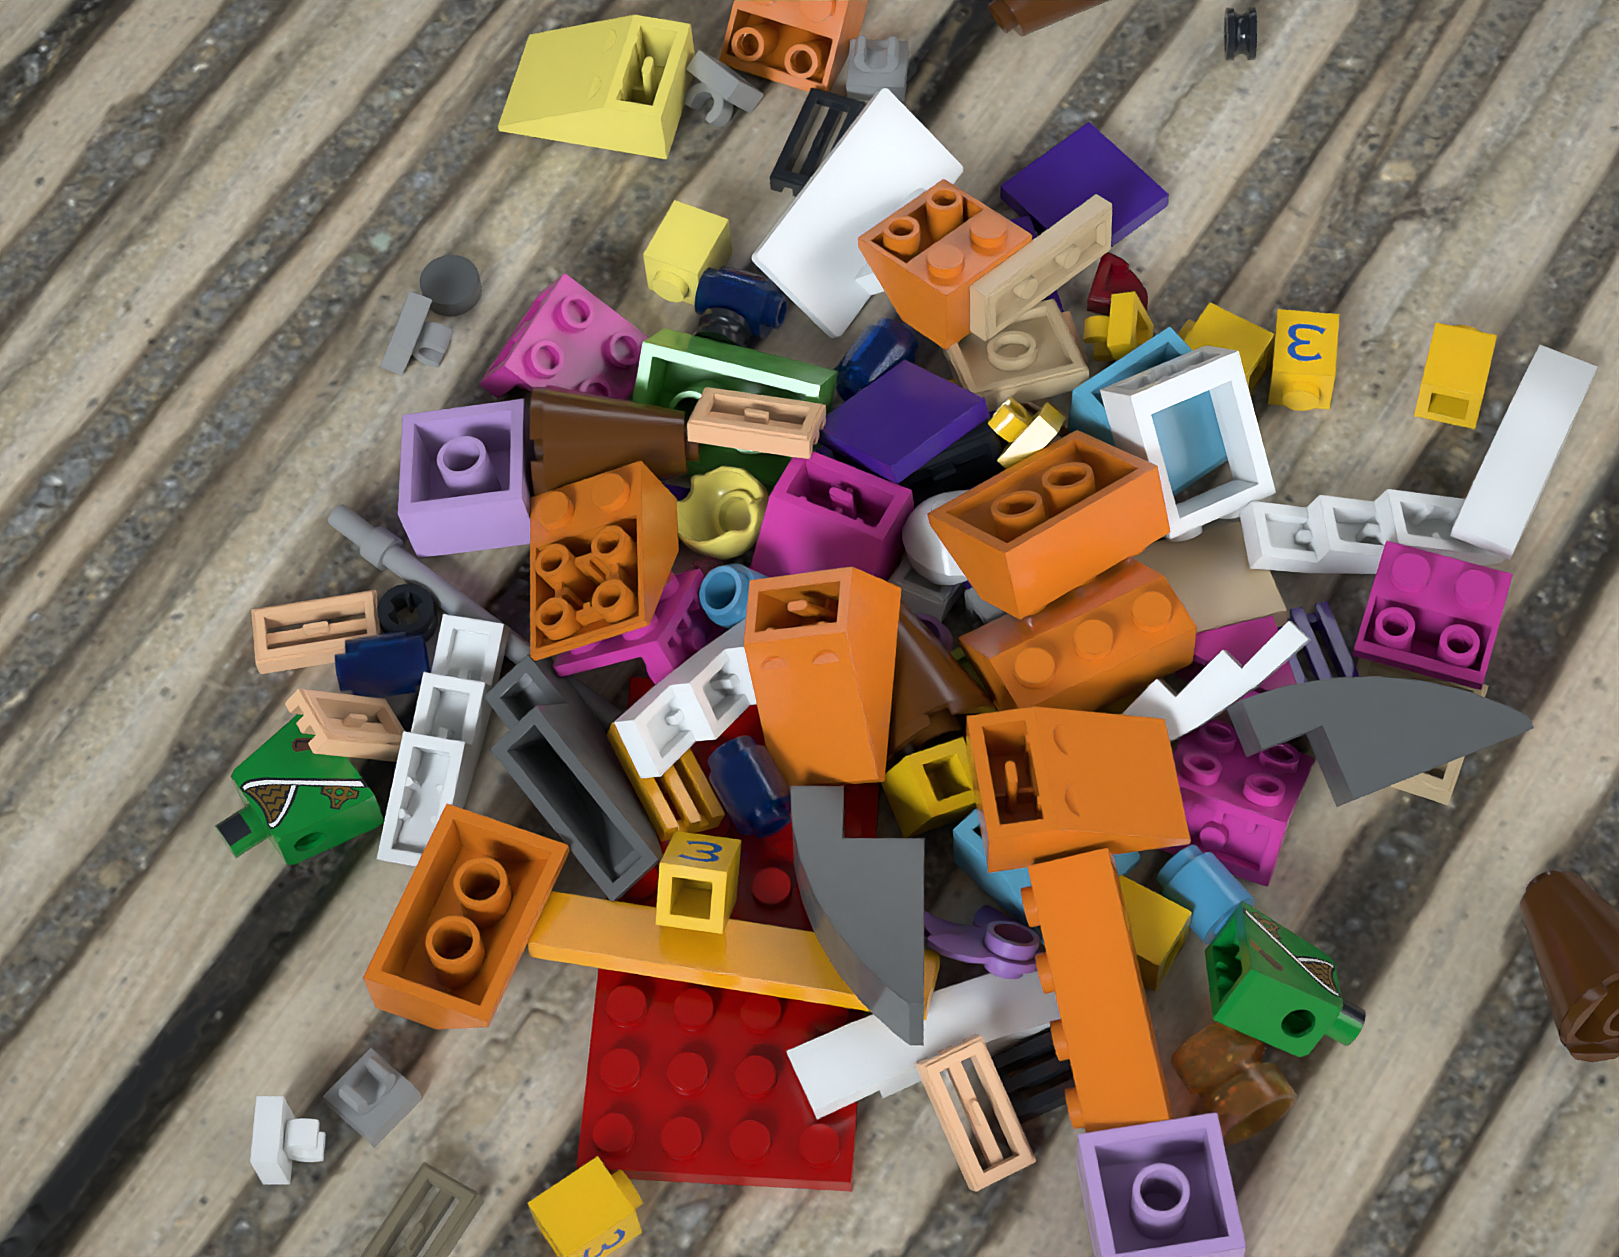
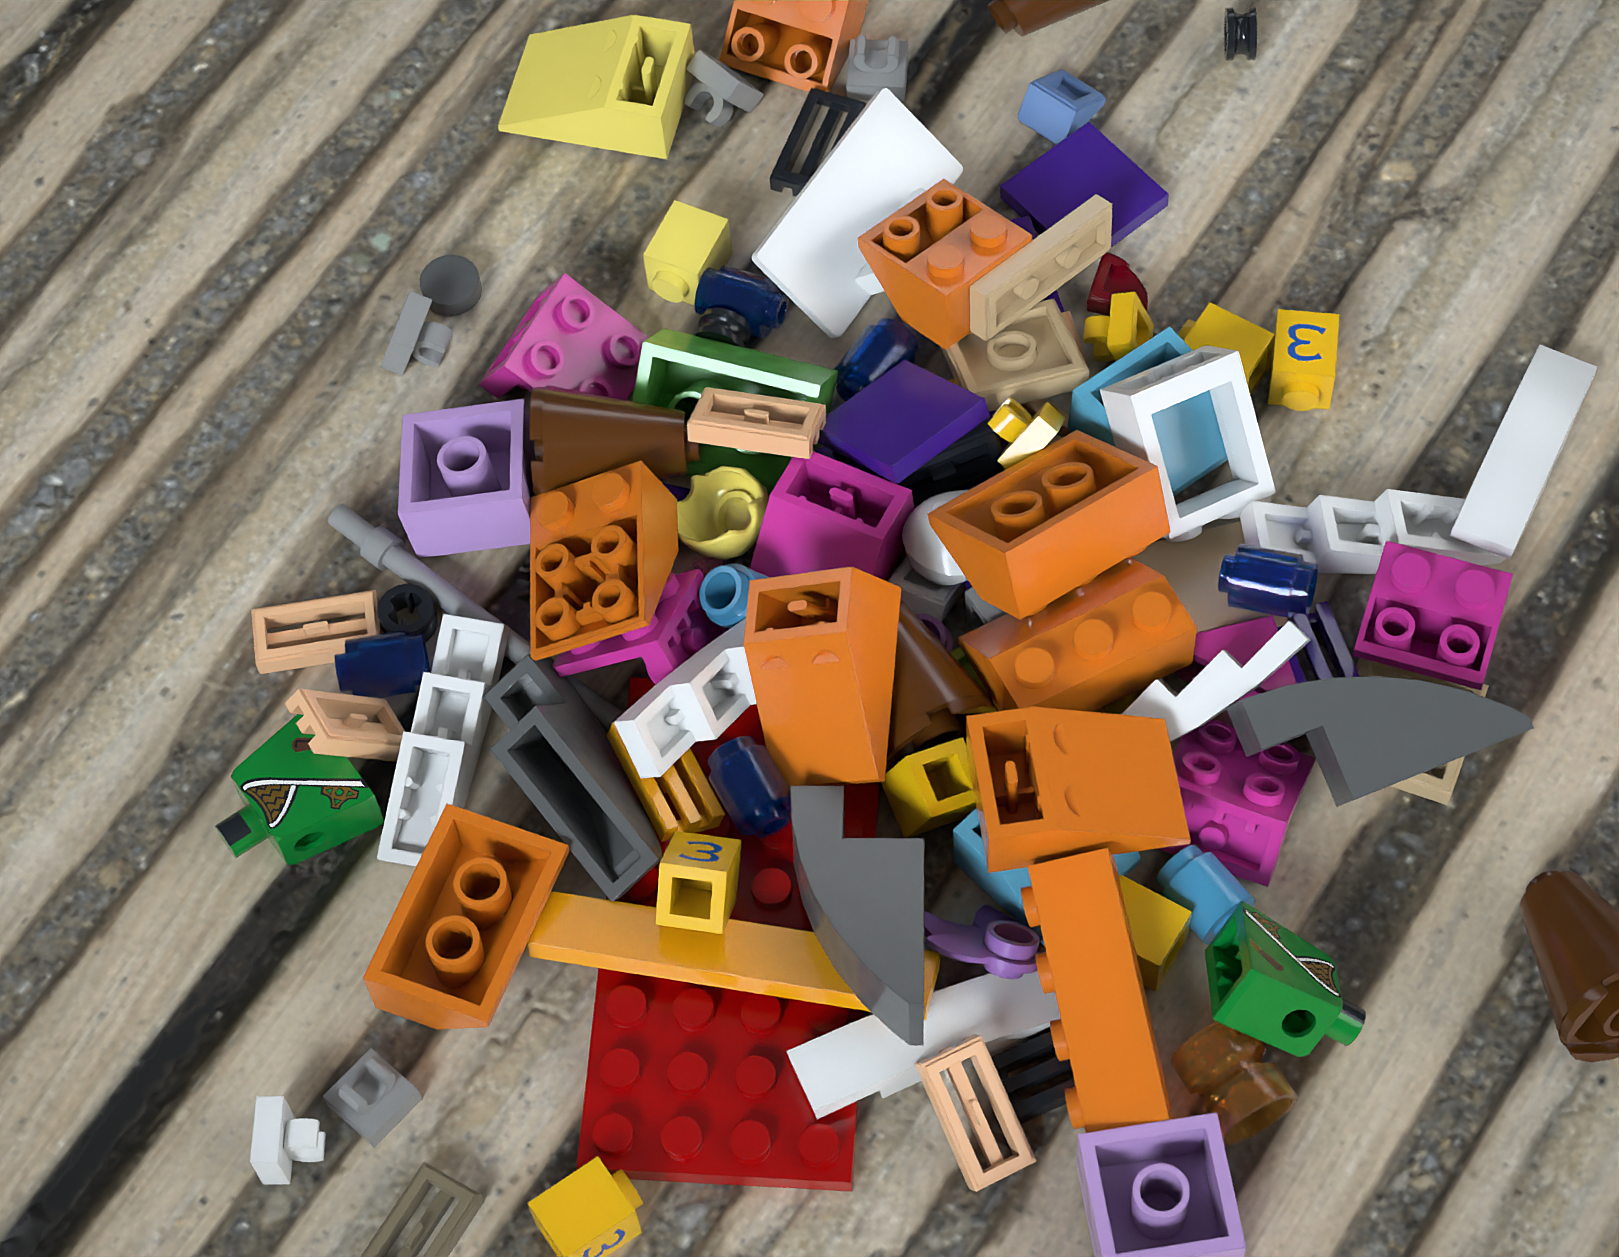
(1059, 105): none -> medium blue slope
(1268, 581): none -> clear blue brick
(1455, 375): yellow brick -> none

